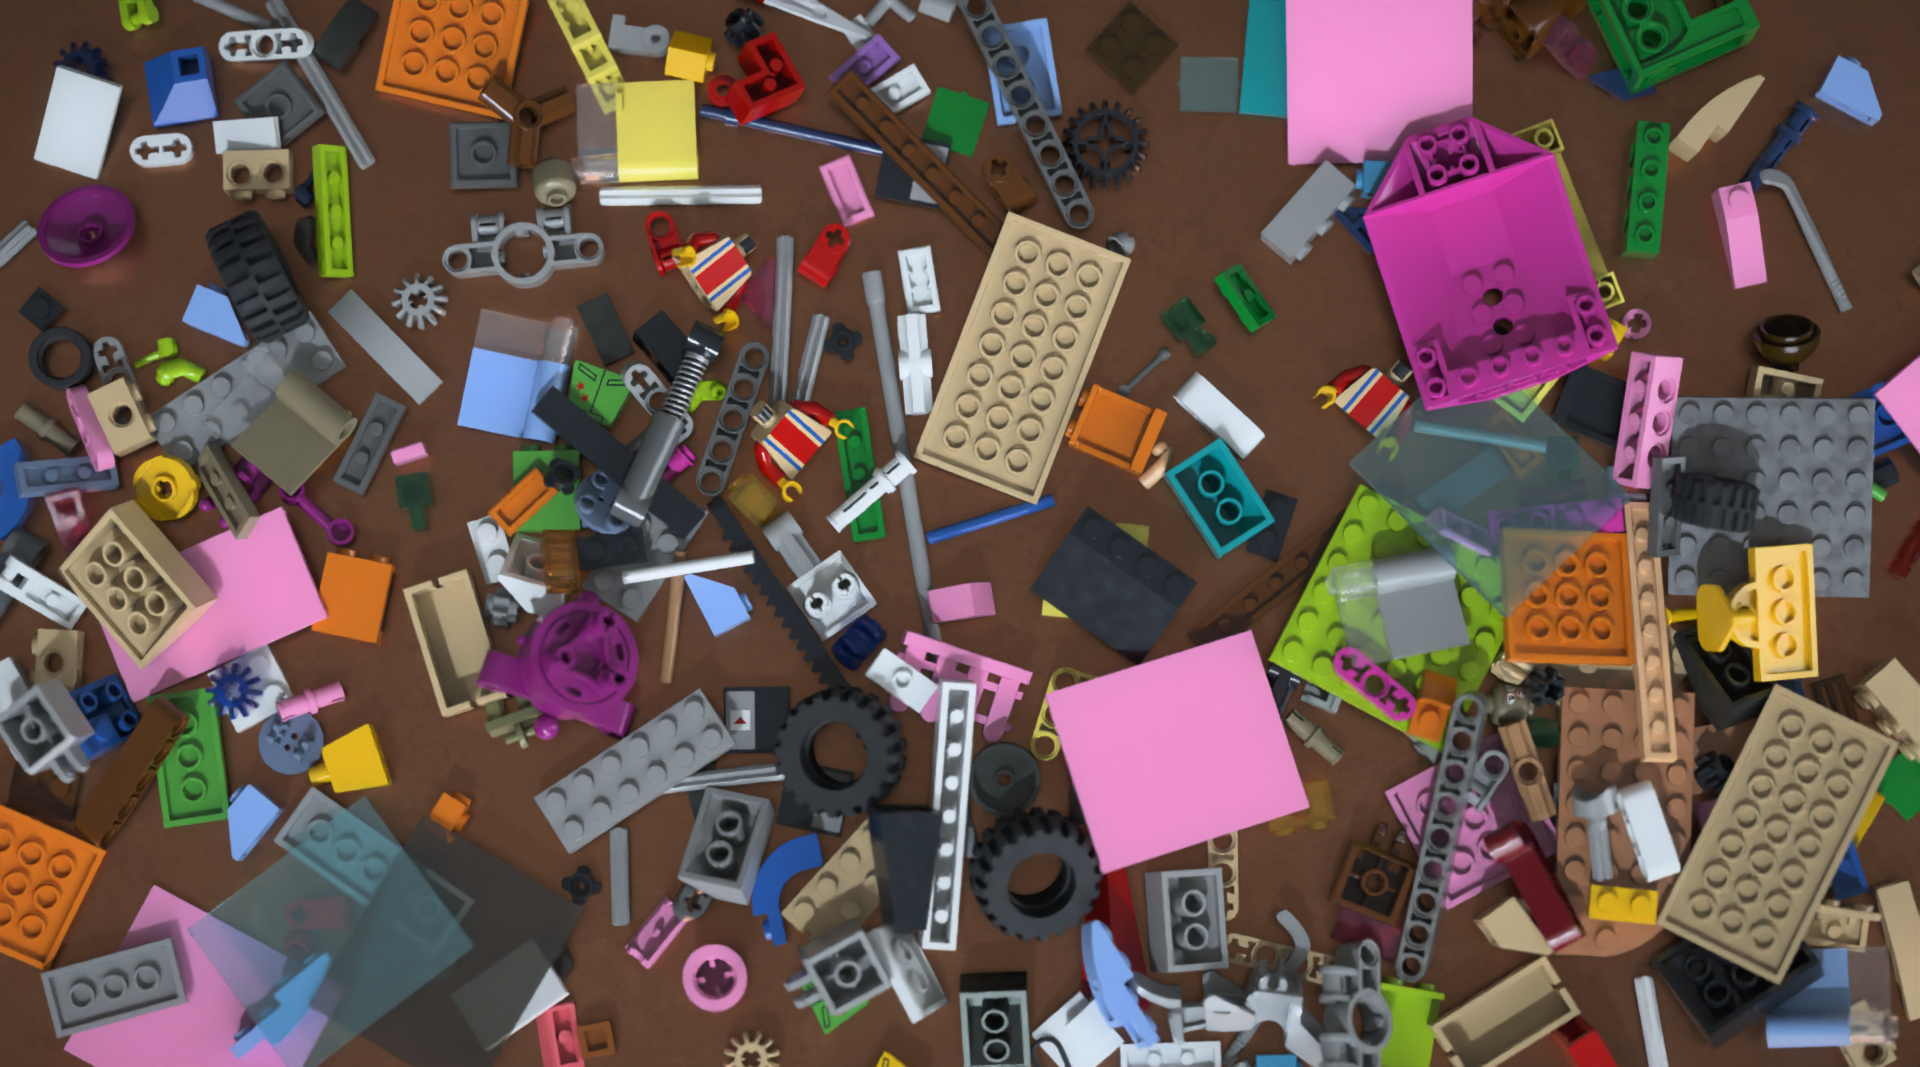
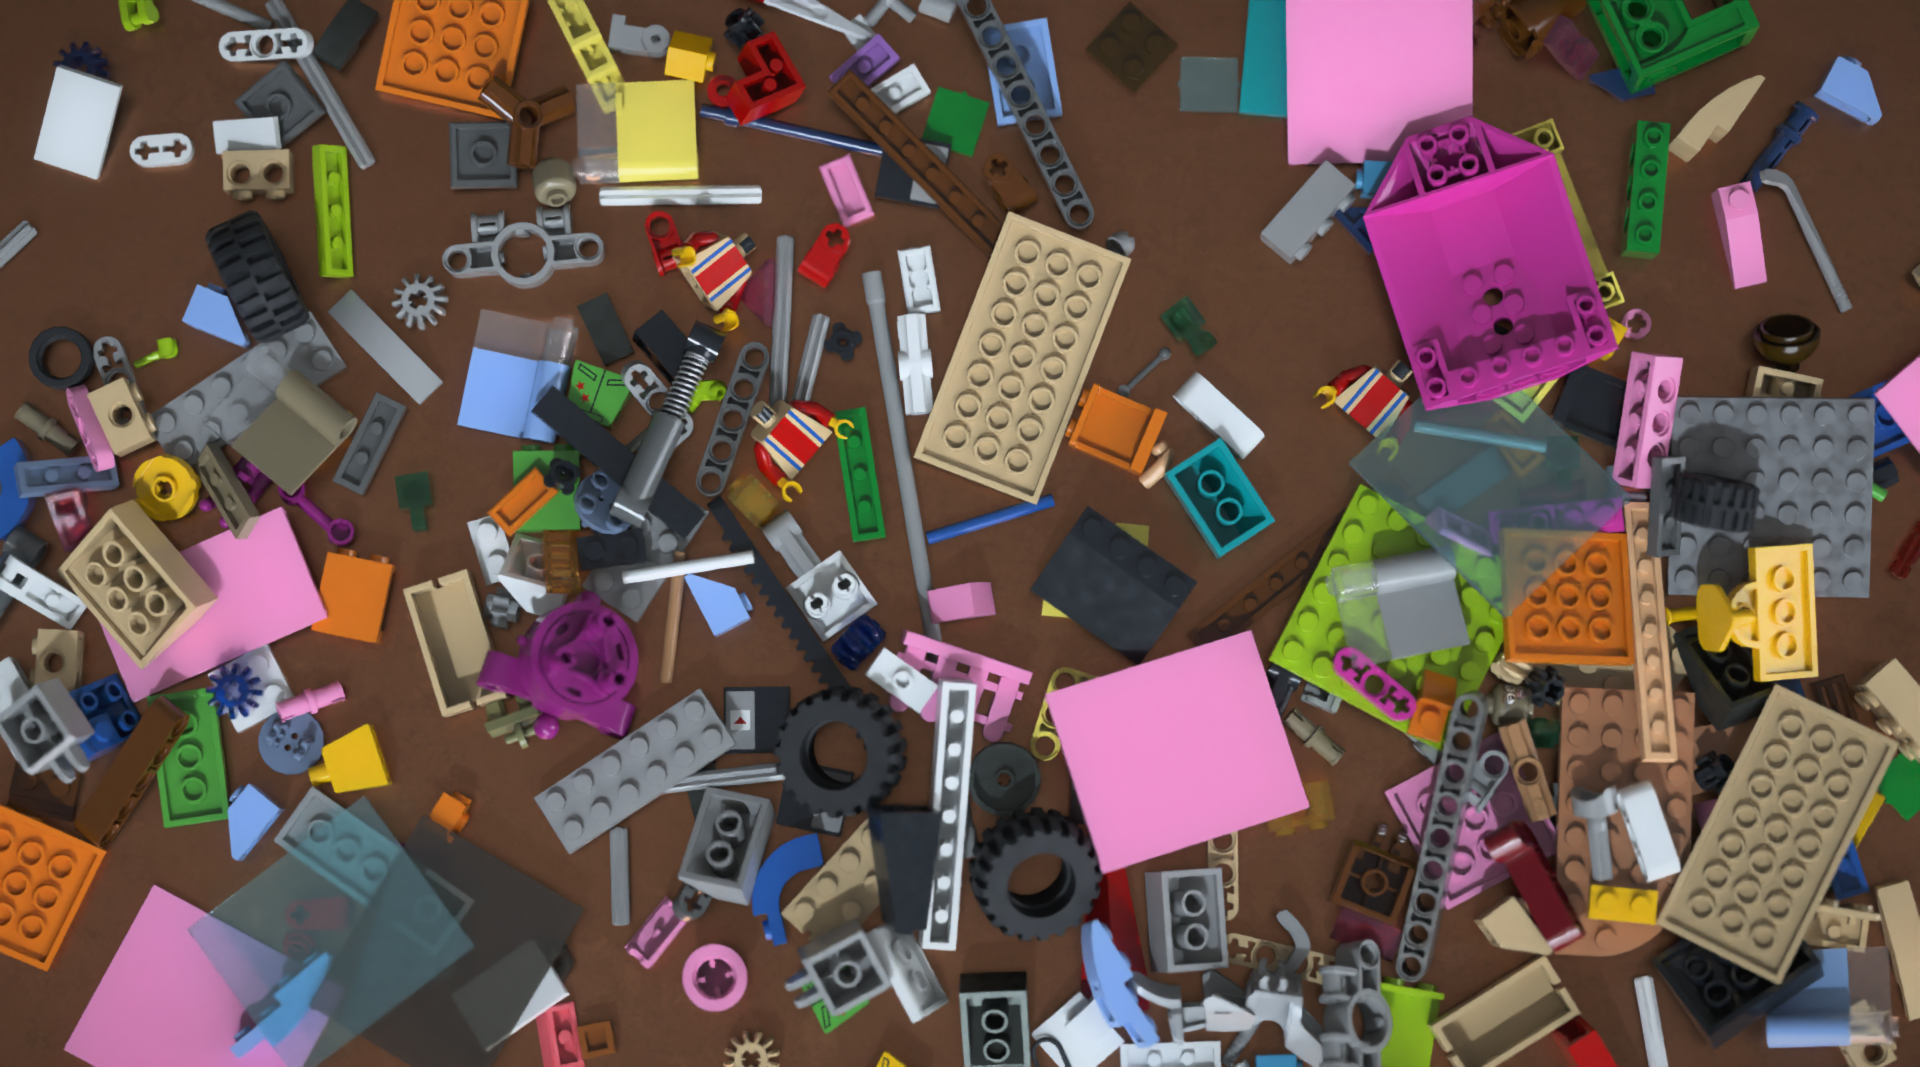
(42, 309): black plate -> none
(86, 226): magenta dish -> none
(114, 987): light grey plate -> none
(179, 367): lime arm -> none
(181, 87): blue slope -> none
(303, 194): dark blue hand -> none
(303, 239): clear smoke arm -> none
(409, 453): bright pink tile -> none
(590, 886): black plate -> none
(678, 462): dark pink pin -> none
(882, 482): white pin -> none
(1120, 144): black gear -> none
(1245, 297): green plate -> none
(1270, 540): black plate -> none

